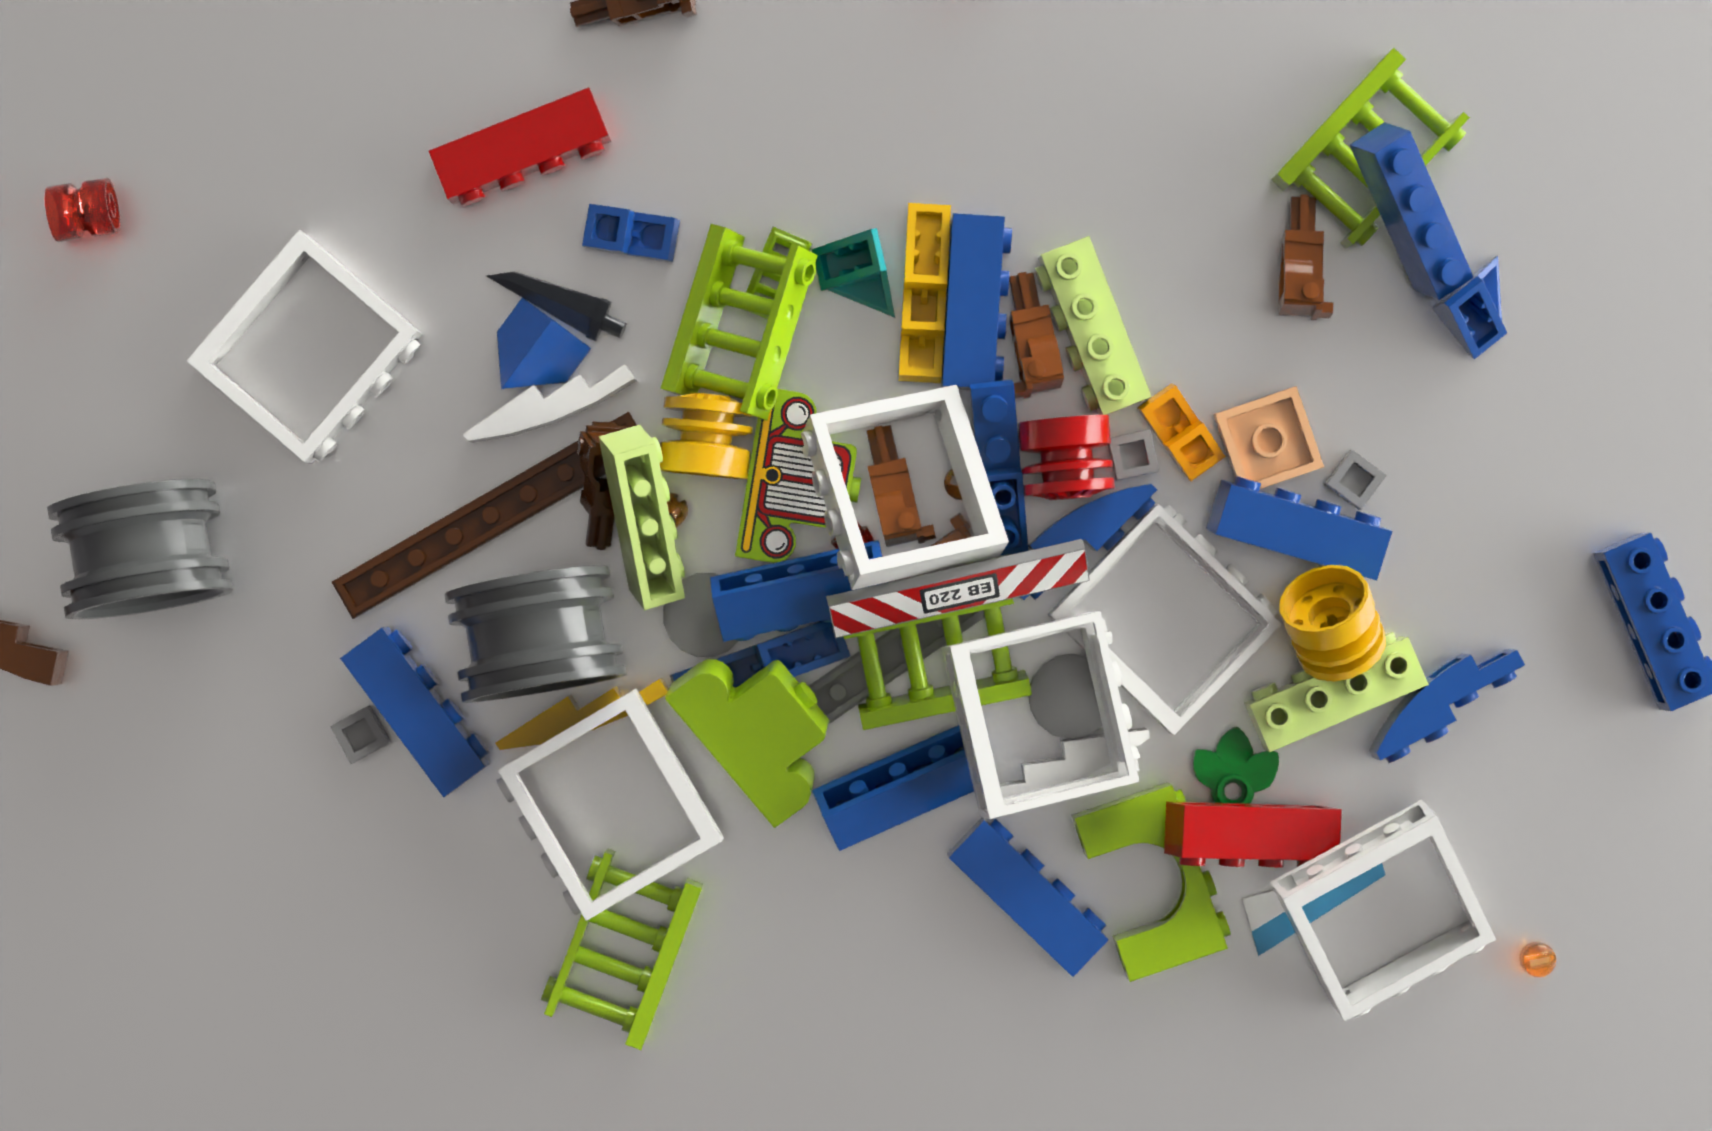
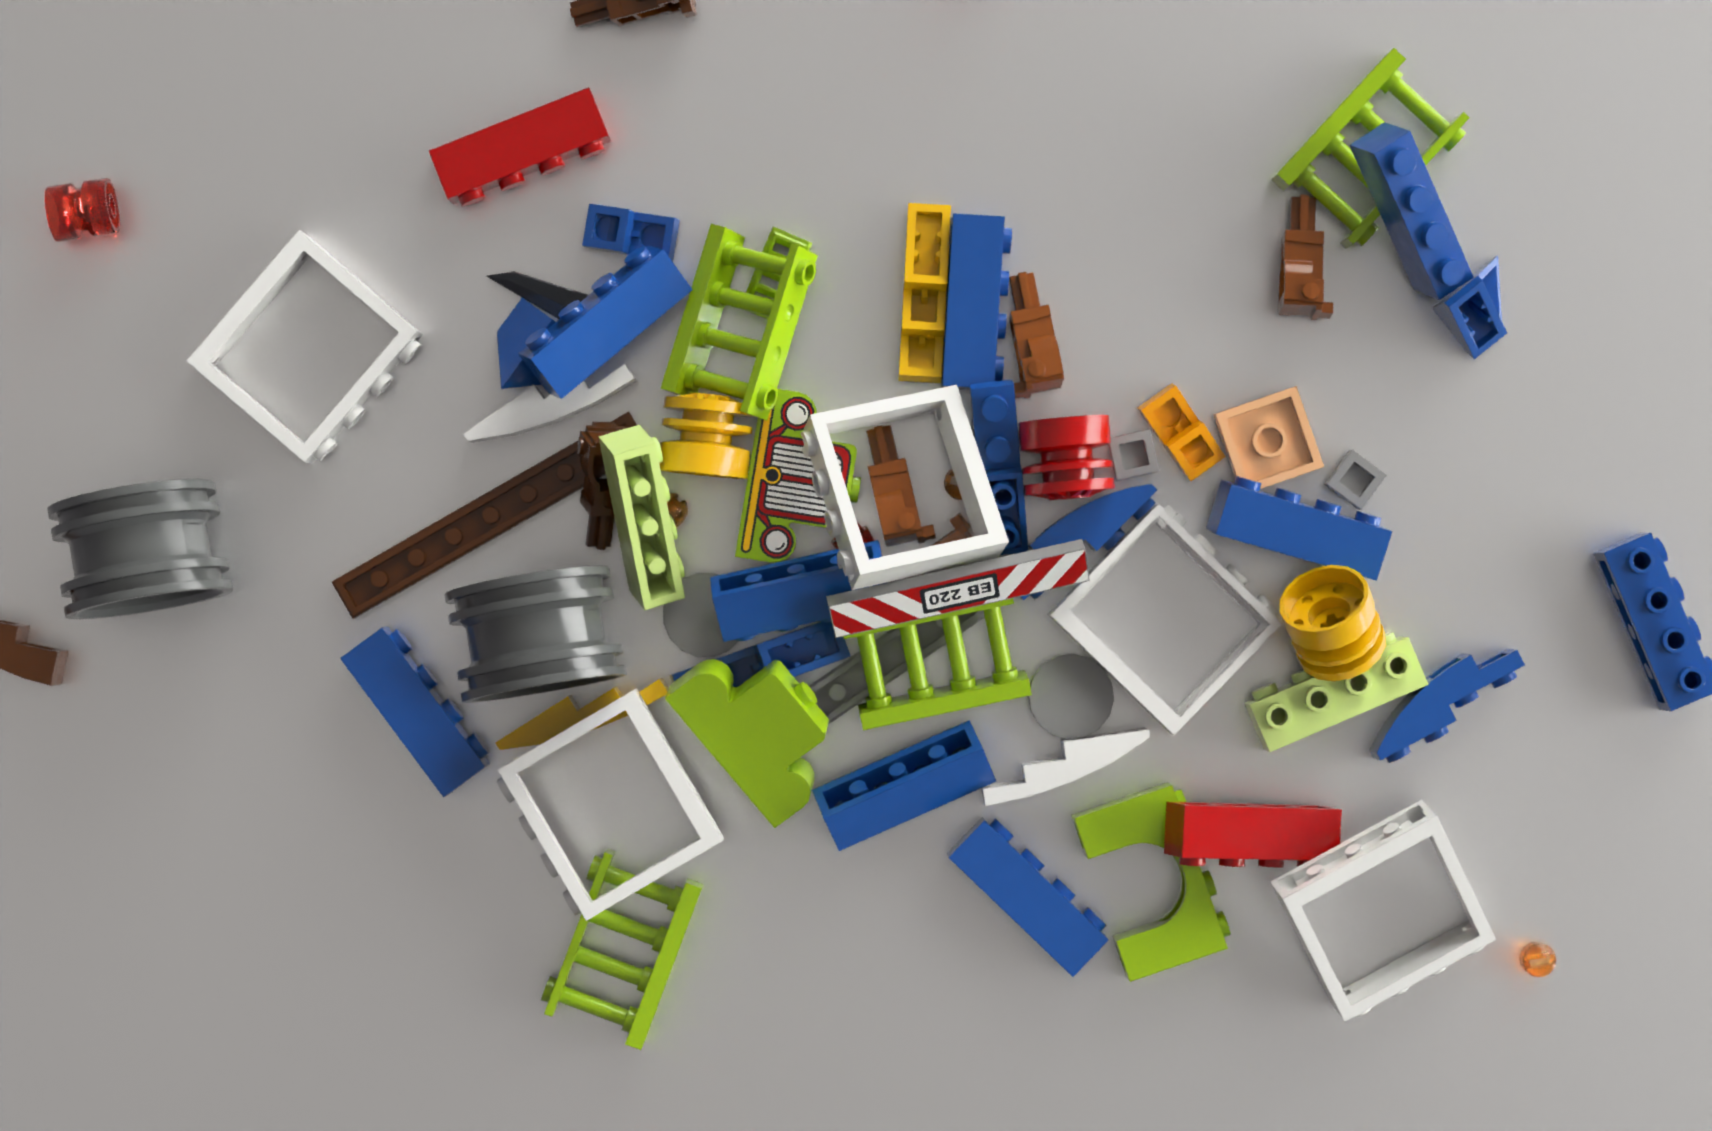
(360, 734): light grey plate -> none
(604, 320): none -> blue brick
(856, 270): teal slope -> none
(1093, 327): yellowish green brick -> none
(1114, 716): white window -> none
(1236, 764): green plate -> none
(1270, 923): dark azure sticker -> none

